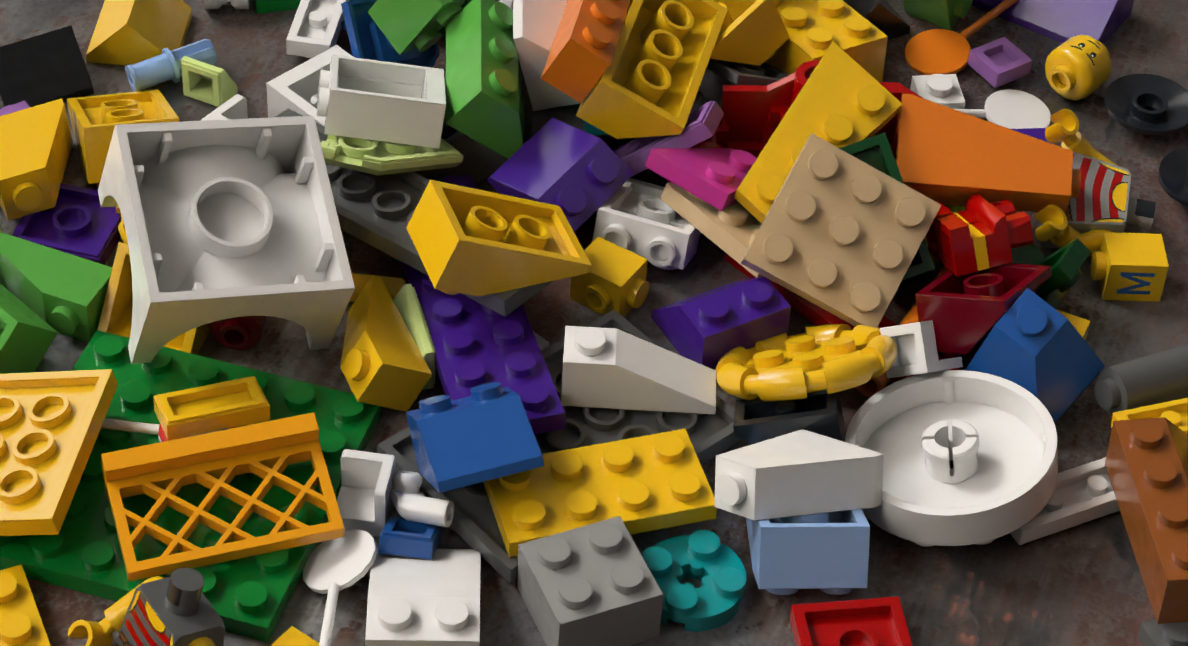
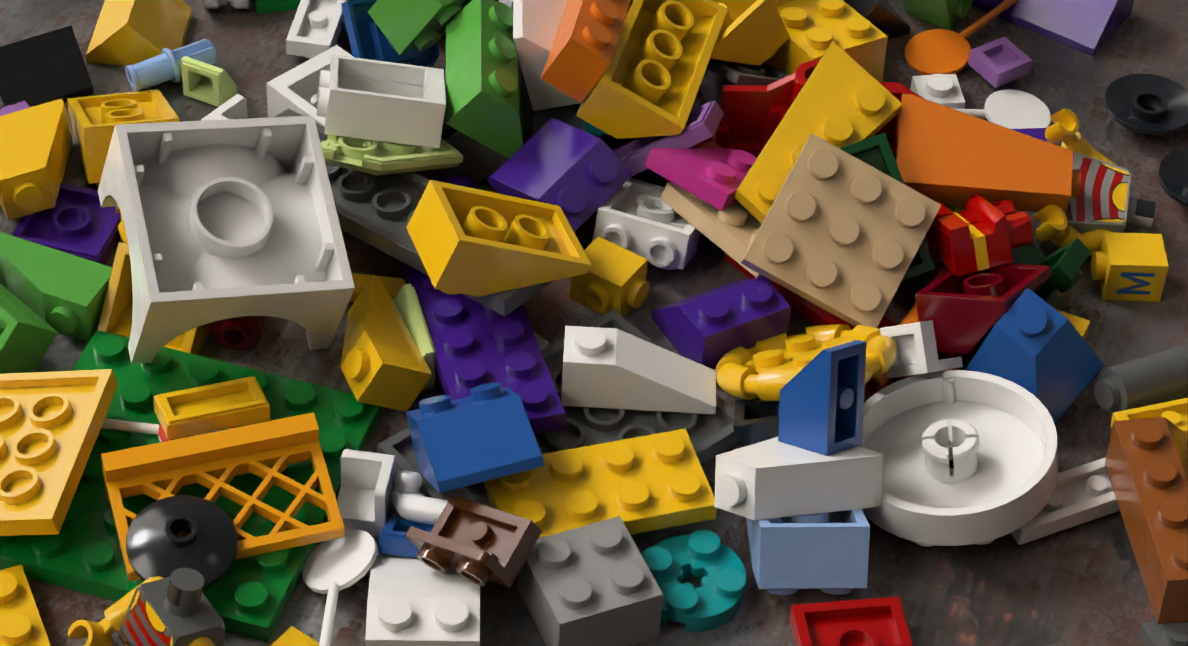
(207, 549): none -> black dish
(476, 542): none -> reddish brown bracket
(826, 401): none -> blue slope
(1078, 67): yellow head -> none

